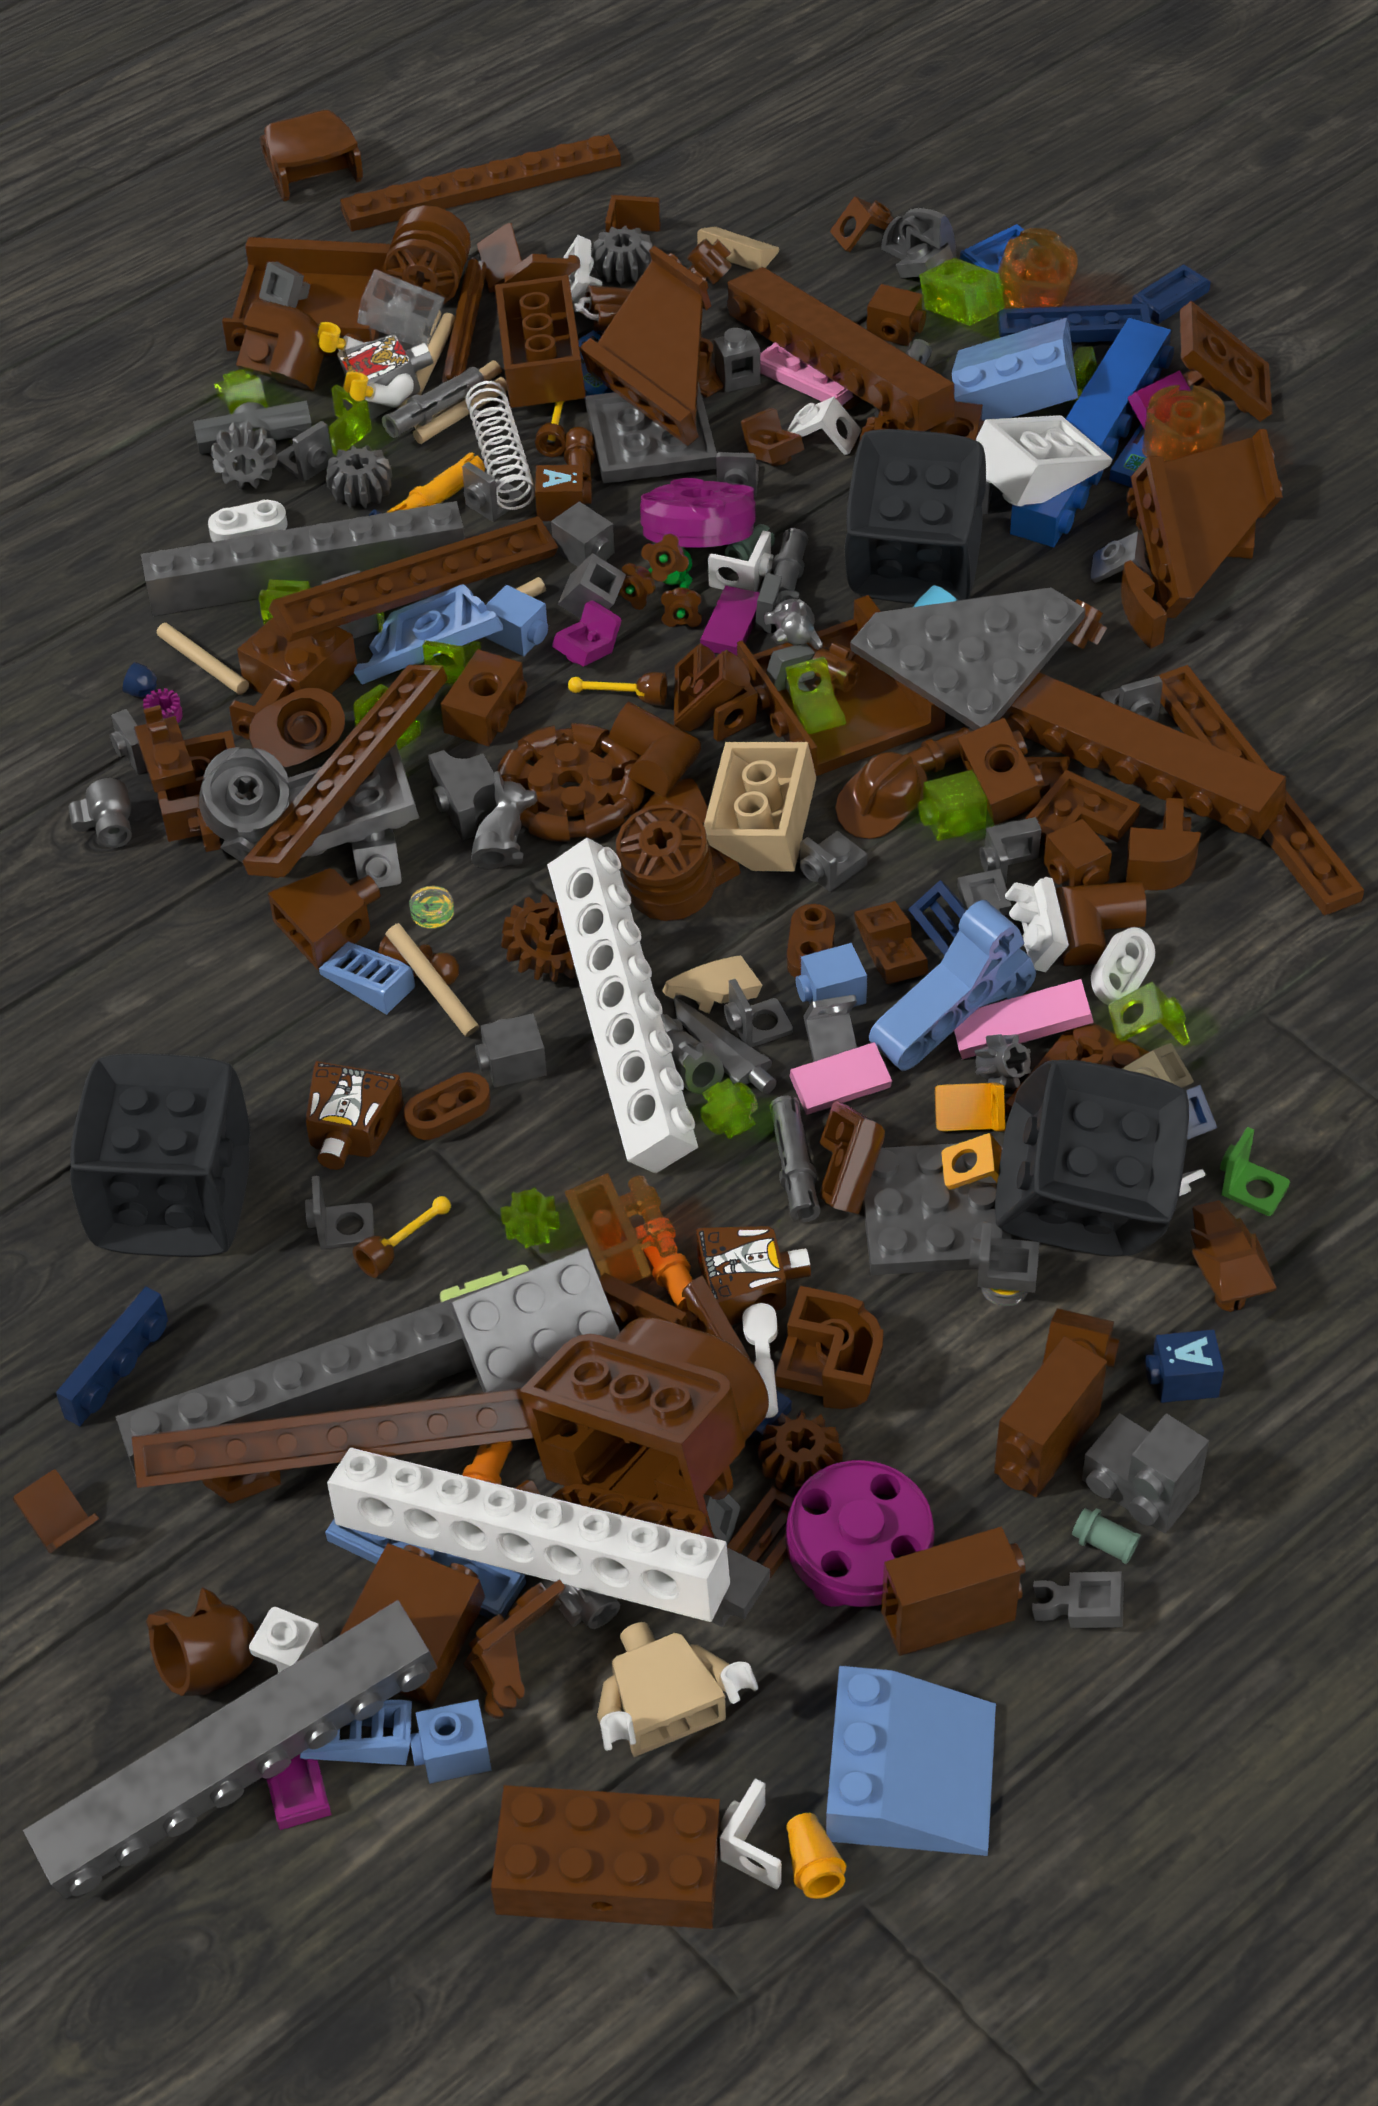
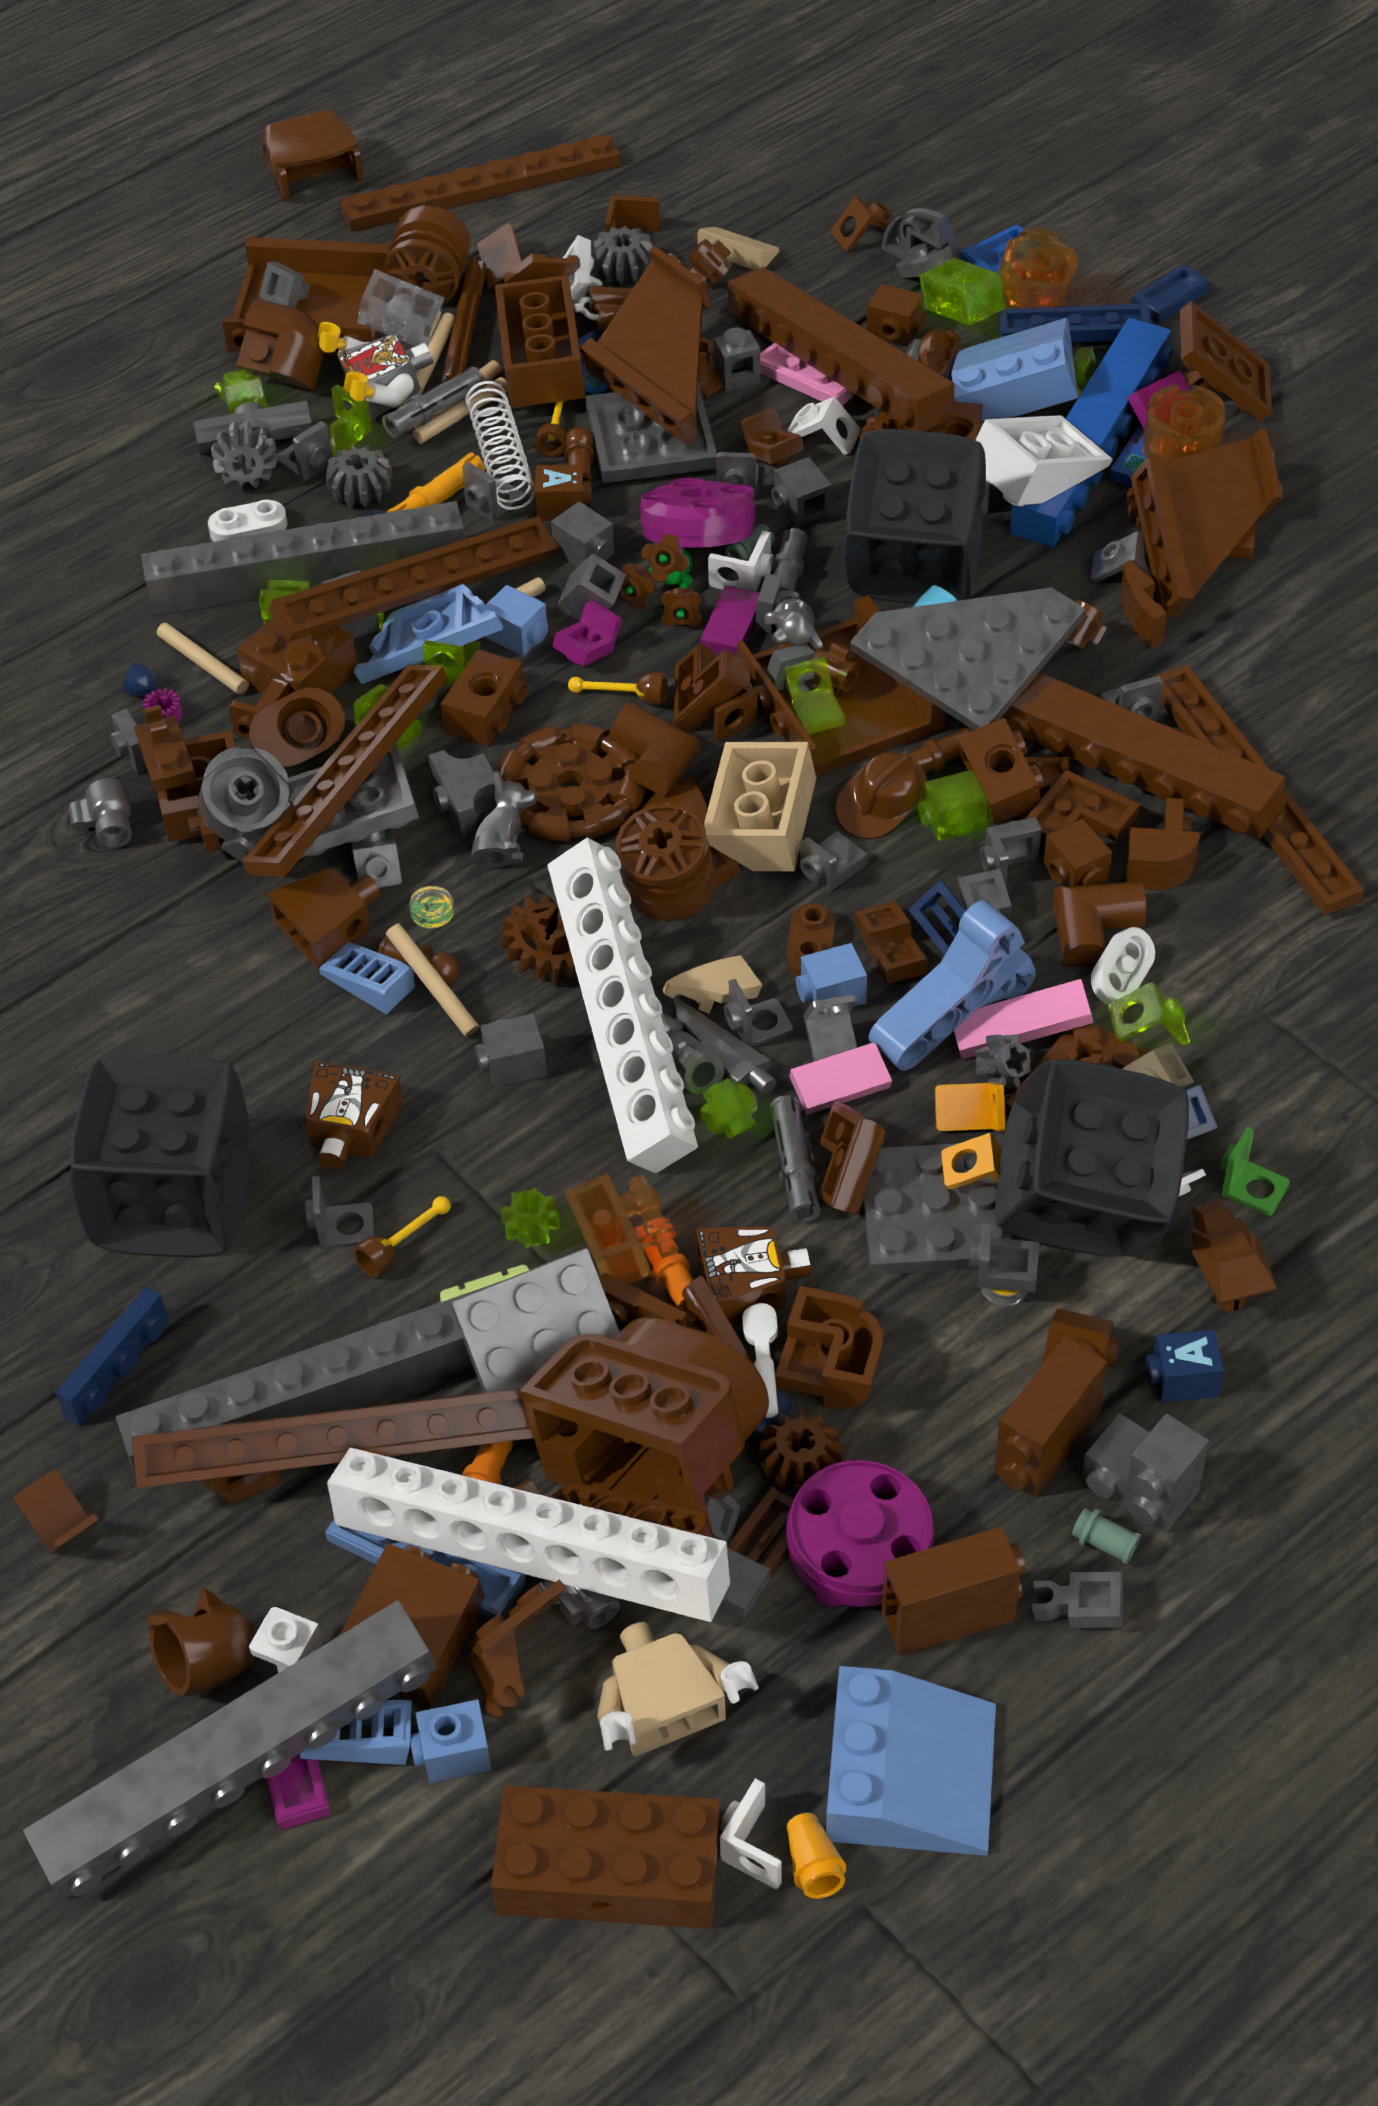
(445, 1106): reddish brown plate -> none
(802, 492): none -> flat silver brick
(939, 350): none -> reddish brown tile
(1041, 921): white plate -> none

